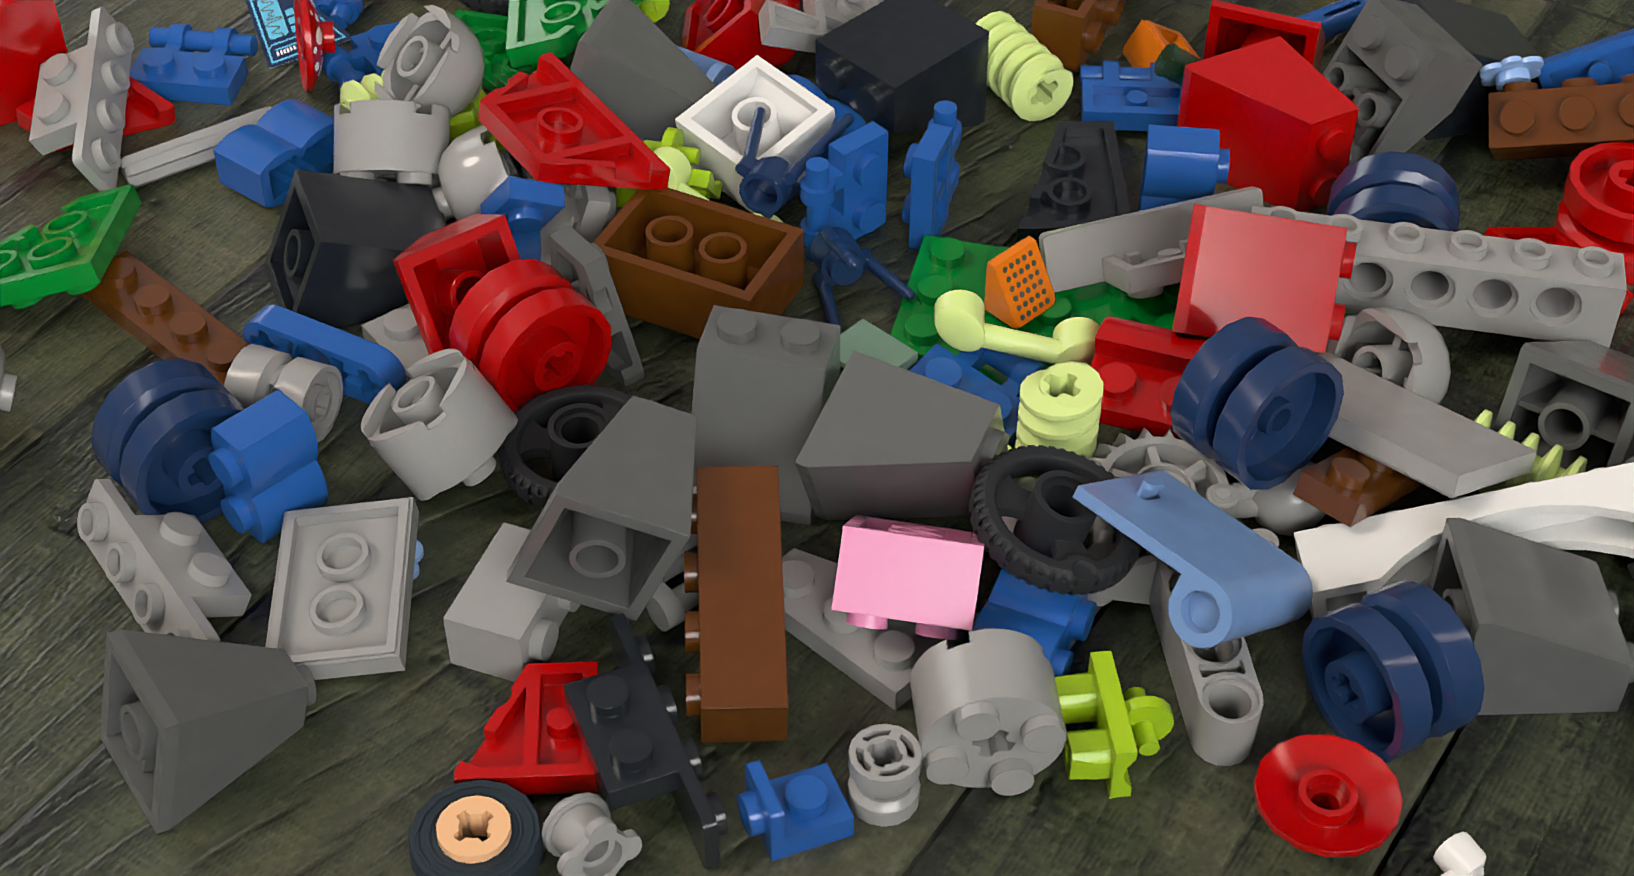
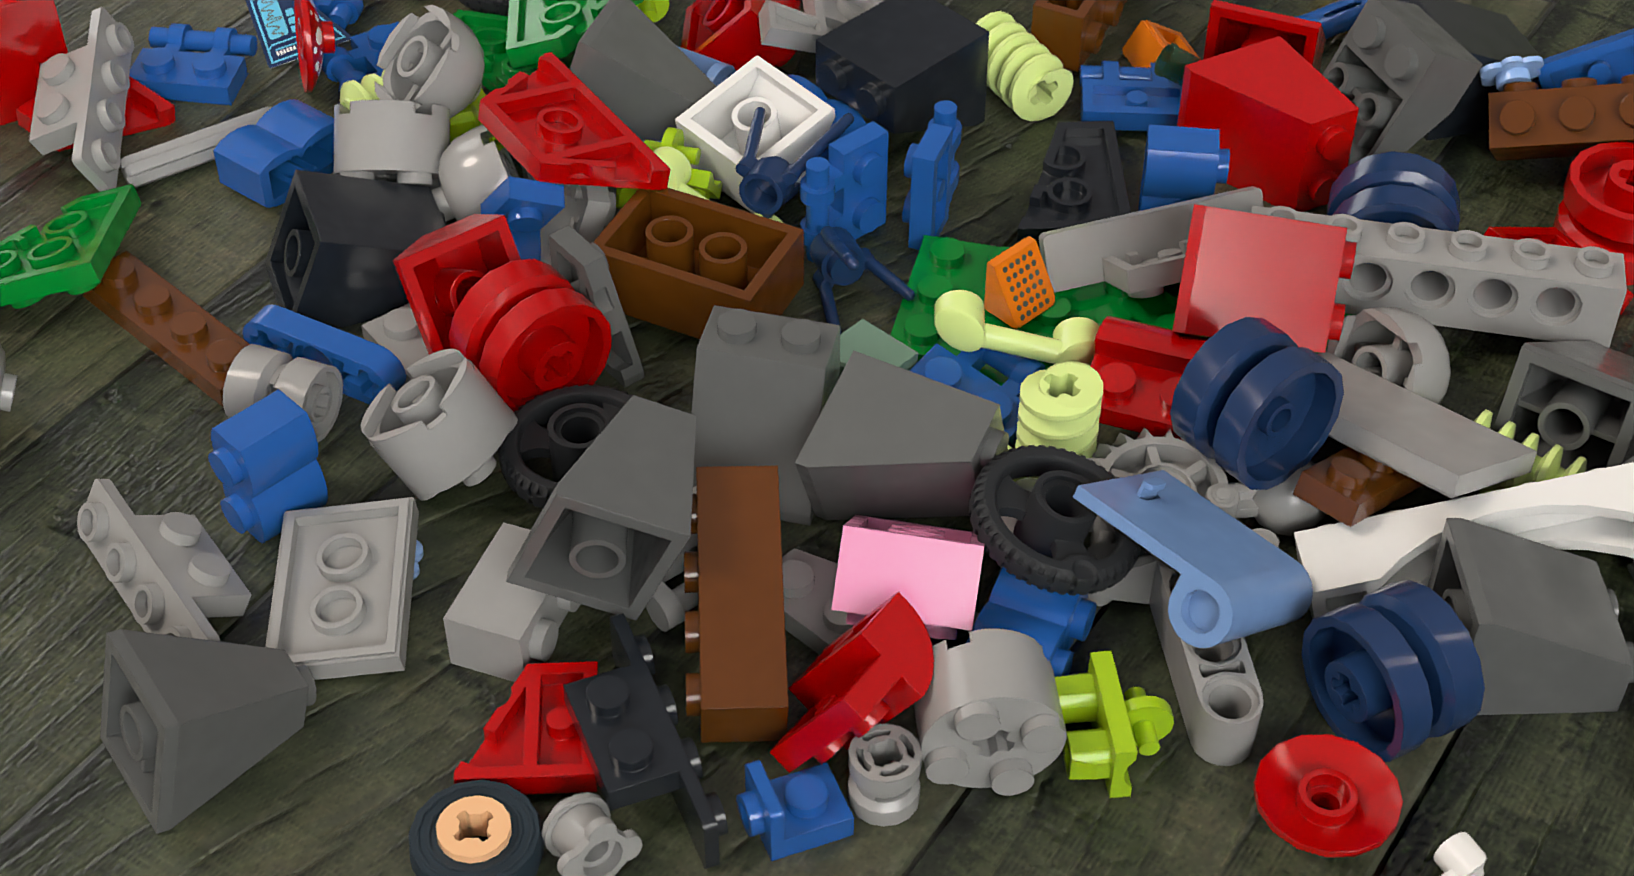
(158, 437): dark blue wheel -> none
(859, 683): none -> red brick

